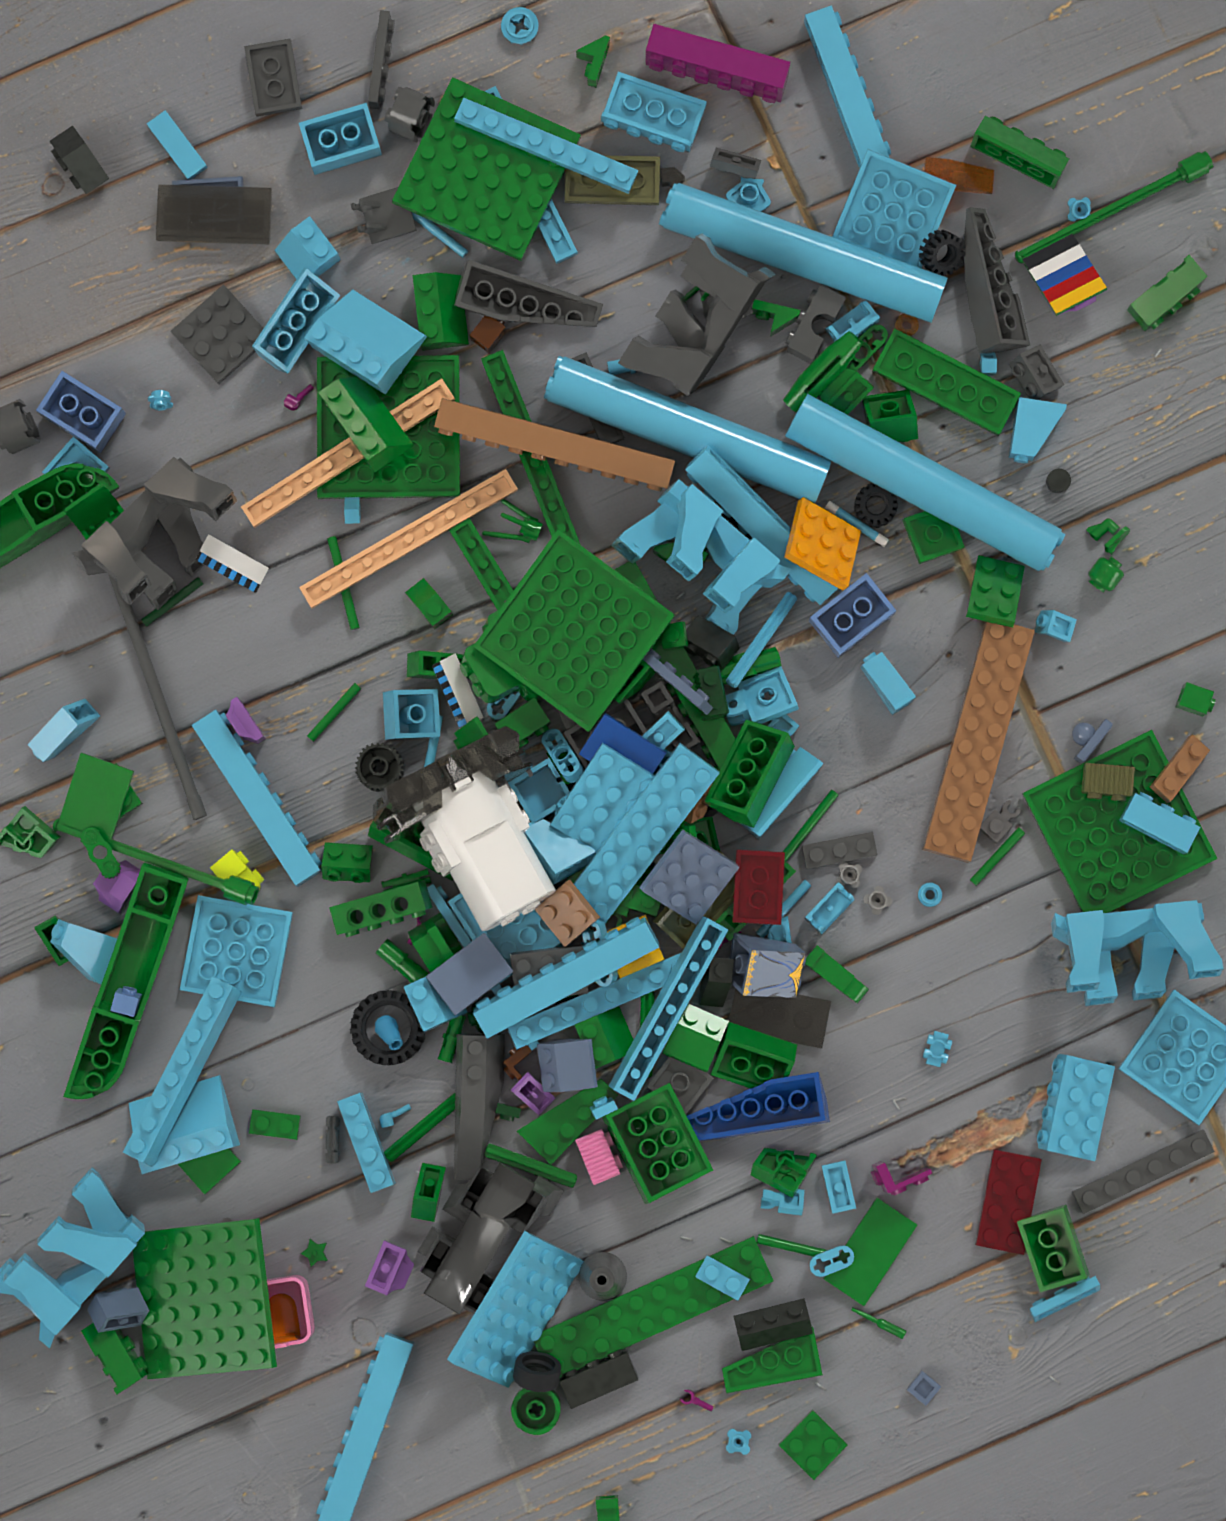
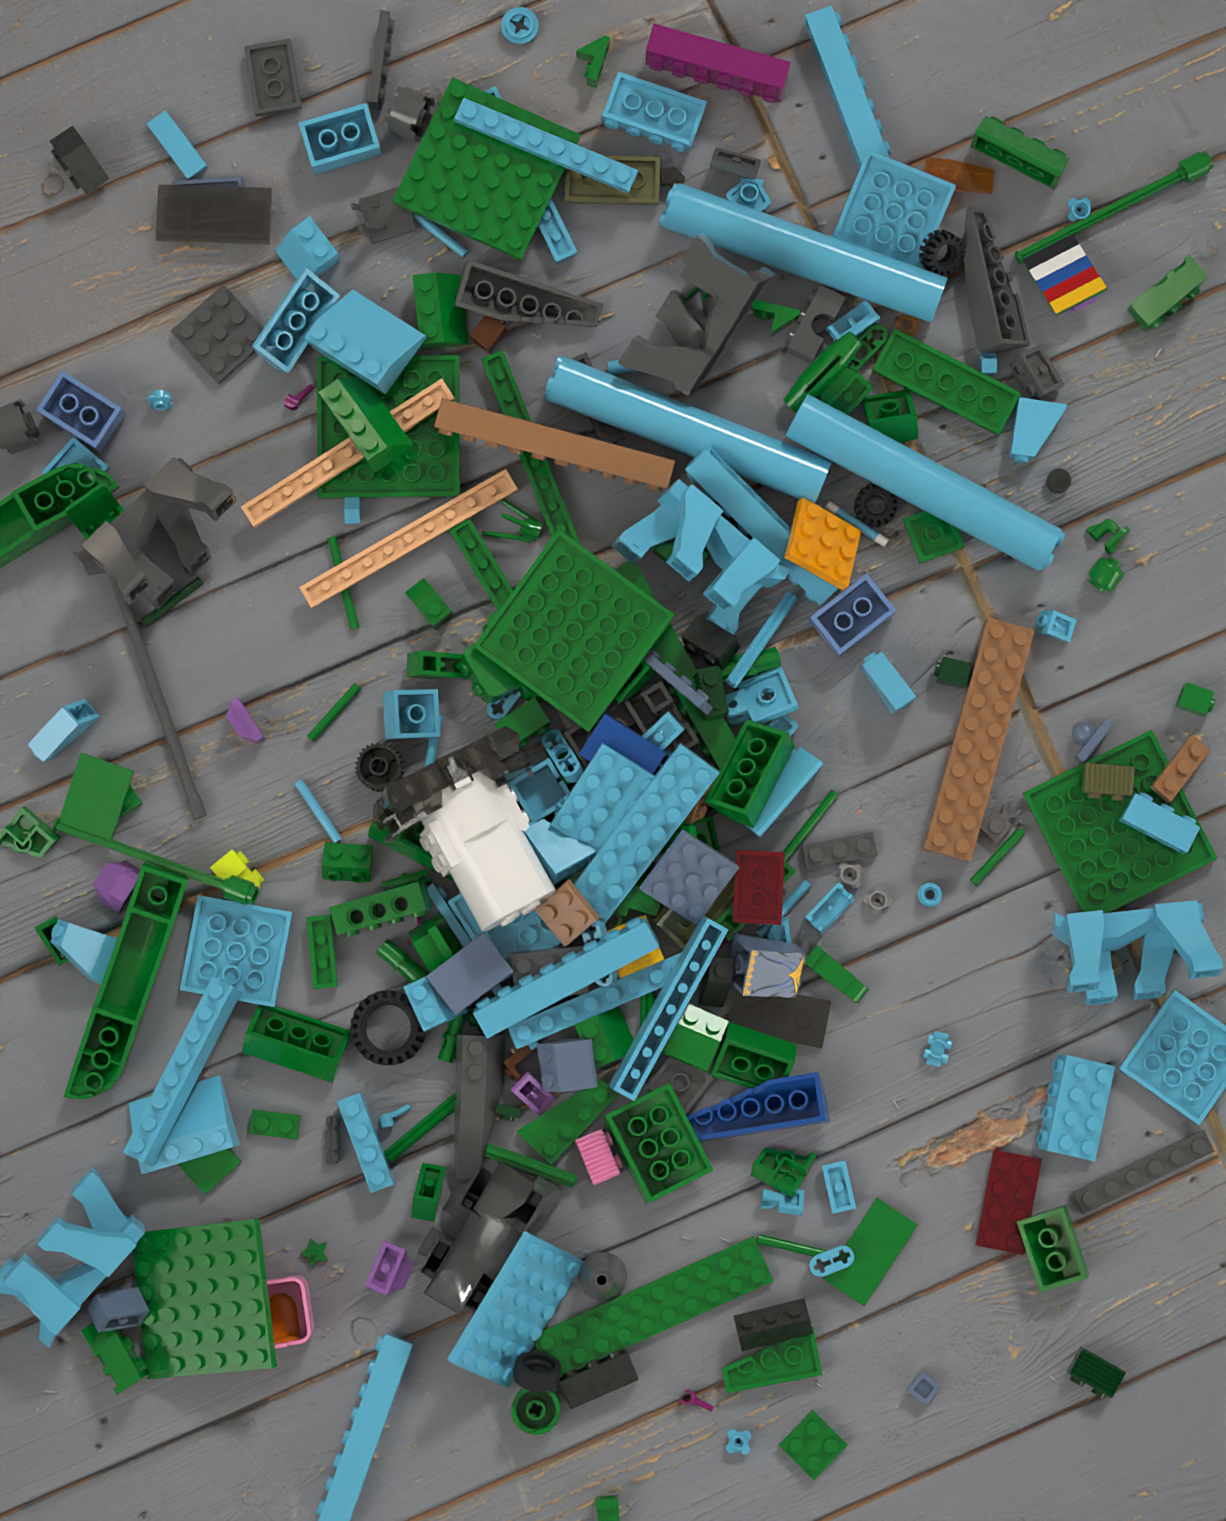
(108, 866): green piece -> none
(126, 1001): medium blue plate -> none
(232, 563): white sticker -> none
(257, 797): medium azure brick -> none
(296, 1042): none -> green slope
(318, 811): none -> medium azure bar
(322, 952): none -> green plate
(388, 1031): dark azure cone -> none
(457, 690): white sticker -> none
(469, 733): green slope -> none
(603, 1107): medium azure plate -> none
(674, 636): green plate -> none
(722, 1277): medium azure plate -> none
(882, 1177): magenta bracket -> none
(883, 1324): green piece -> none
(952, 672): none -> dark green brick
(995, 591): green plate -> none
(1064, 1298): medium azure plate -> none
(1095, 1372): none -> dark green brick

